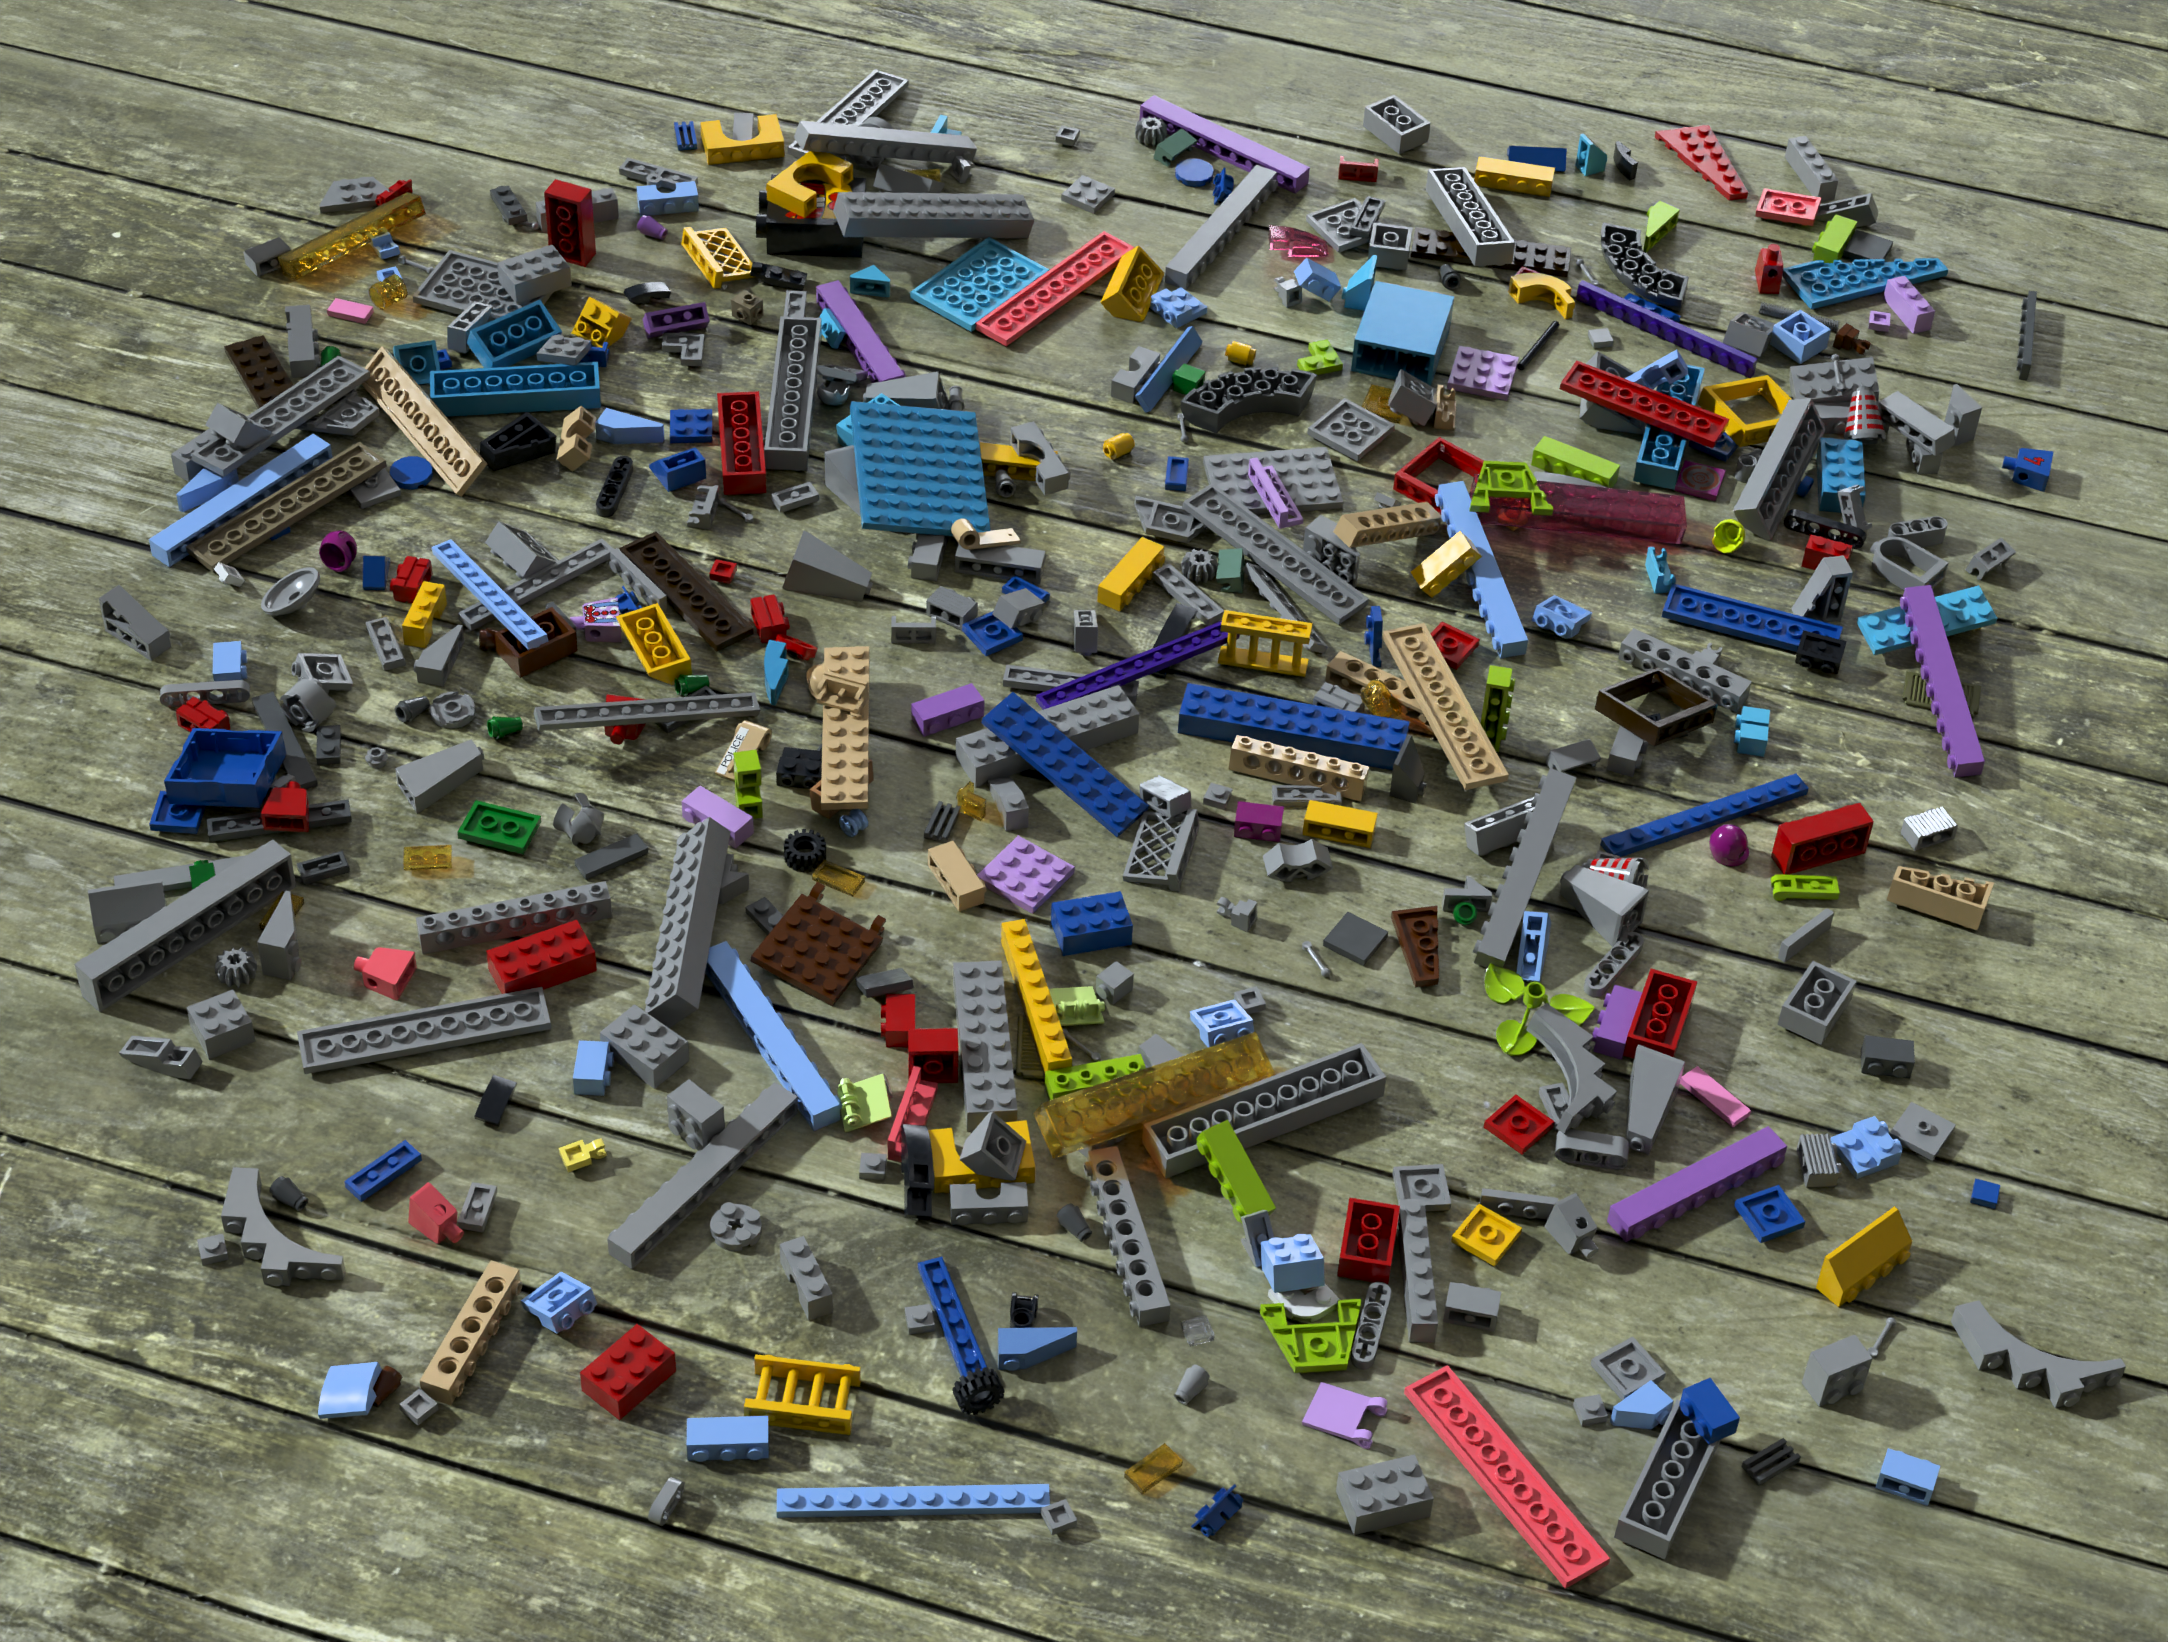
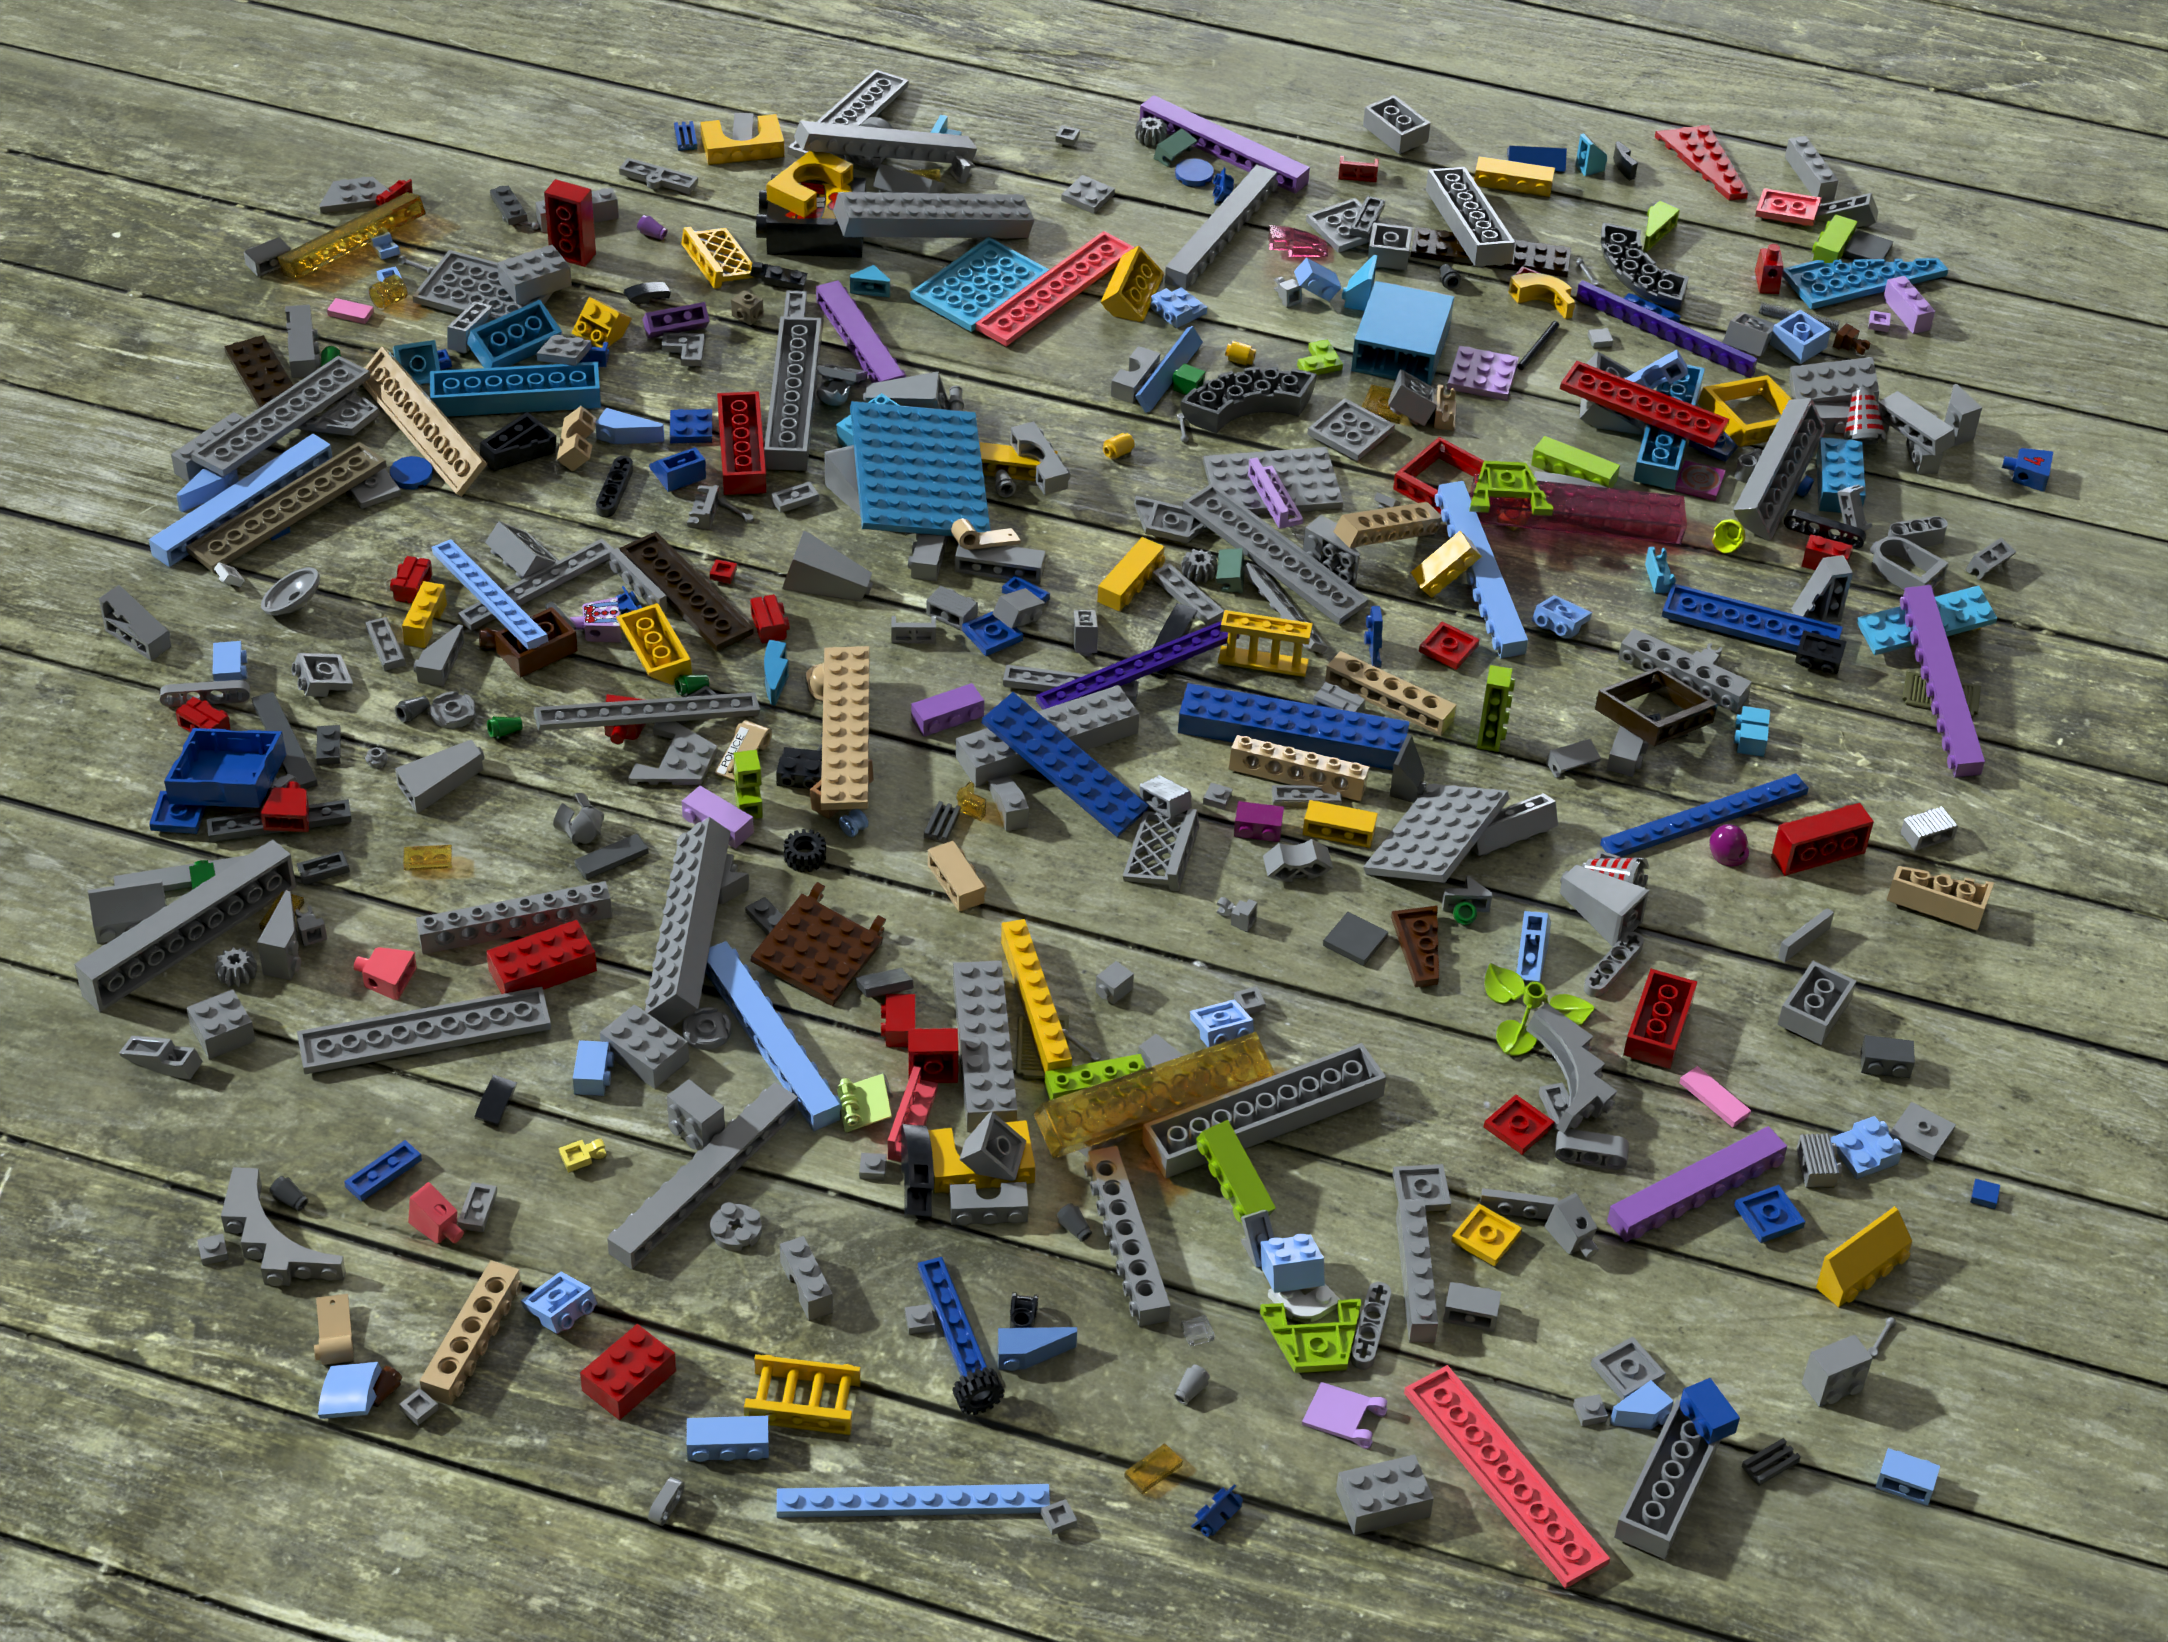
(235, 427): light grey slope -> none
(307, 704): light grey brick -> none
(310, 929): none -> light grey piece
(334, 1330): none -> tan door
(338, 548): magenta helmet -> none
(375, 572): blue slope -> none
(499, 827): green plate -> none
(681, 200): light blue arch -> none
(684, 762): none -> light grey wing
(706, 1028): none -> light grey tile
(804, 650): red plate -> none
(831, 328): medium azure plate -> none
(838, 878): clear yellow tile -> none
(843, 692): tan hinge -> none
(1026, 874): lavender plate -> none
(1077, 1006): yellowish green hinge -> none
(1091, 923): blue brick -> none
(1176, 473): blue tile -> none
(1306, 946): light grey hinge -> none
(1368, 1241): red brick -> none
(1380, 702): clear yellow piece -> none
(1436, 832): none -> light grey plate
(1445, 706): tan plate -> none
(1525, 869): light grey brick -> none
(1615, 1021): medium lavender brick -> none
(1651, 1094): light grey slope -> none
(1805, 887): lime plate -> none
(1839, 386): light grey hinge -> none
(2026, 335): dark grey plate -> none
(2027, 1366): light grey arch -> none

